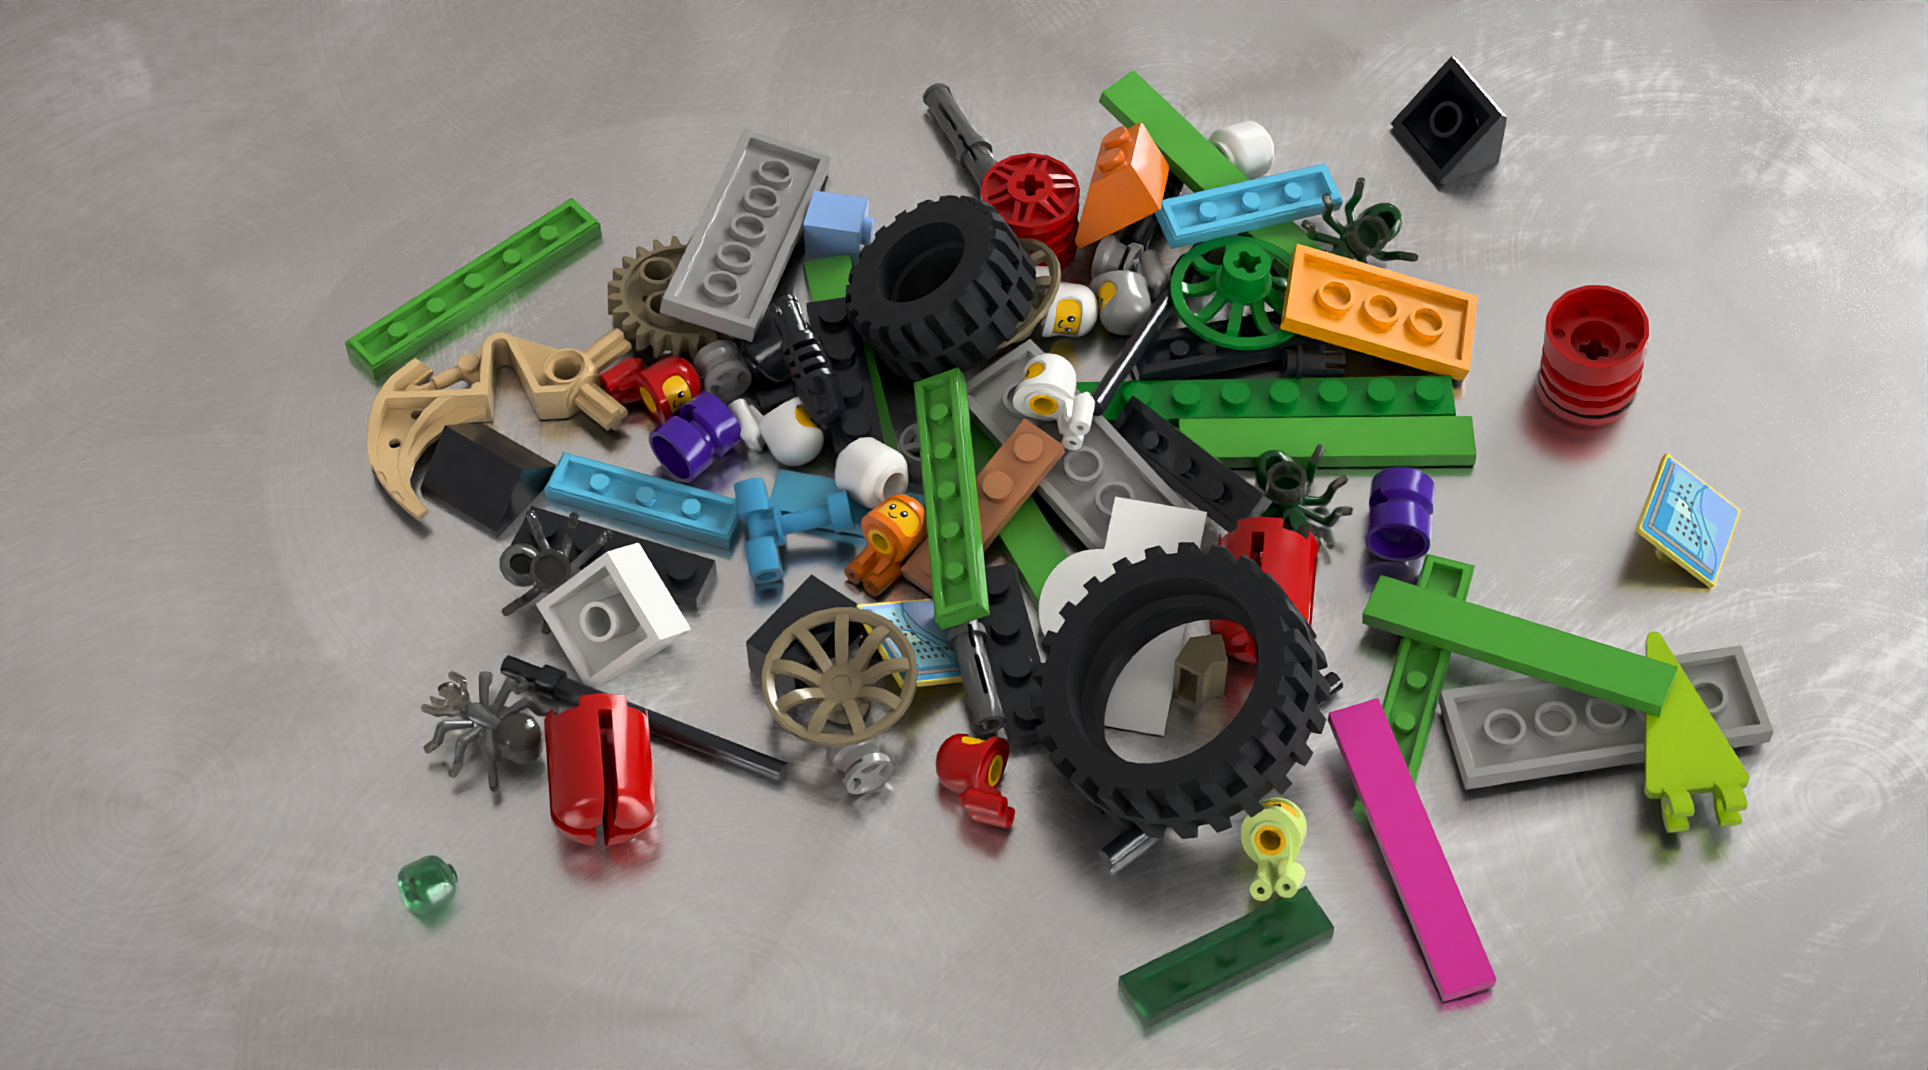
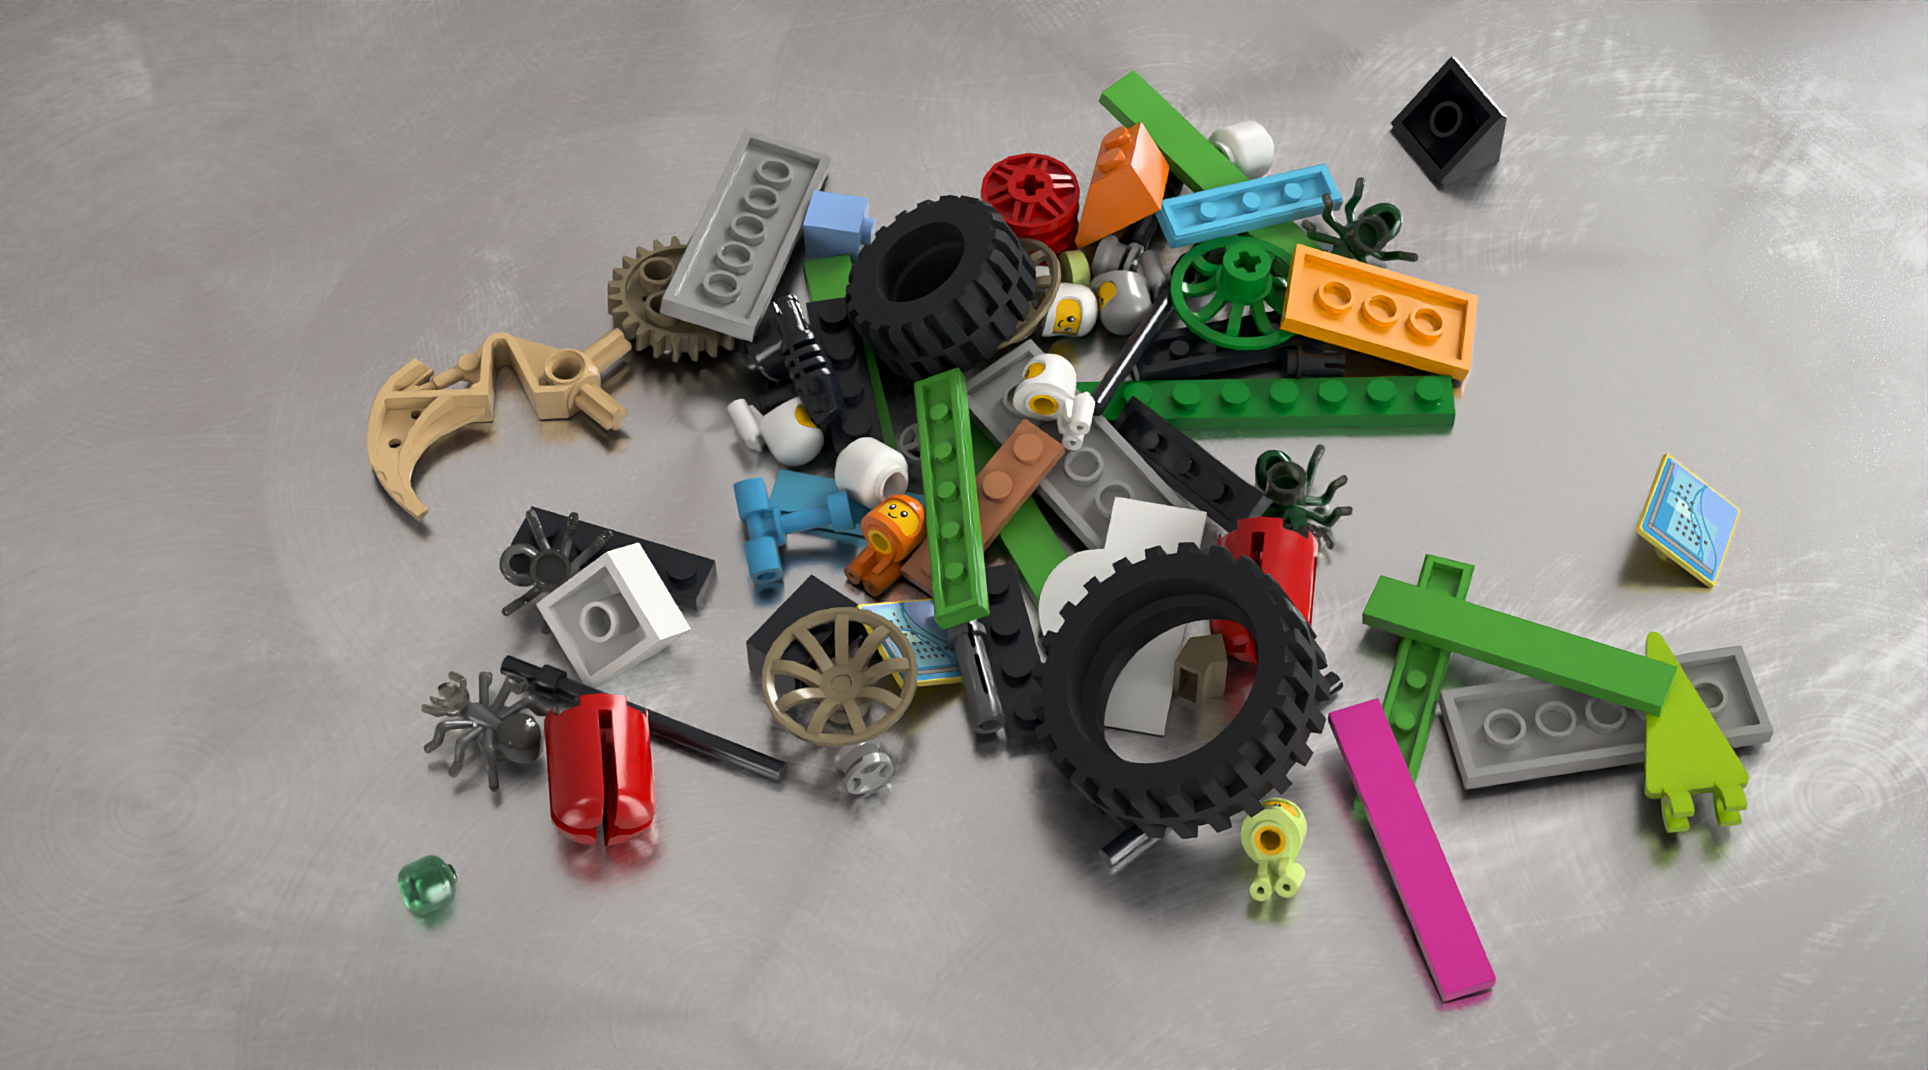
(472, 288): bright green tile -> none
(484, 476): black slope -> none
(644, 500): medium azure tile -> none
(661, 386): red piece -> none
(688, 441): dark purple wheel -> none
(722, 369): light grey wheel -> none
(972, 149): dark grey pin -> none
(974, 771): red piece -> none
(1074, 268): none -> yellowish green tile
(1225, 957): clear green tile -> none
(1345, 439): bright green tile -> none
(1400, 514): dark purple wheel -> none
(1594, 349): red wheel -> none

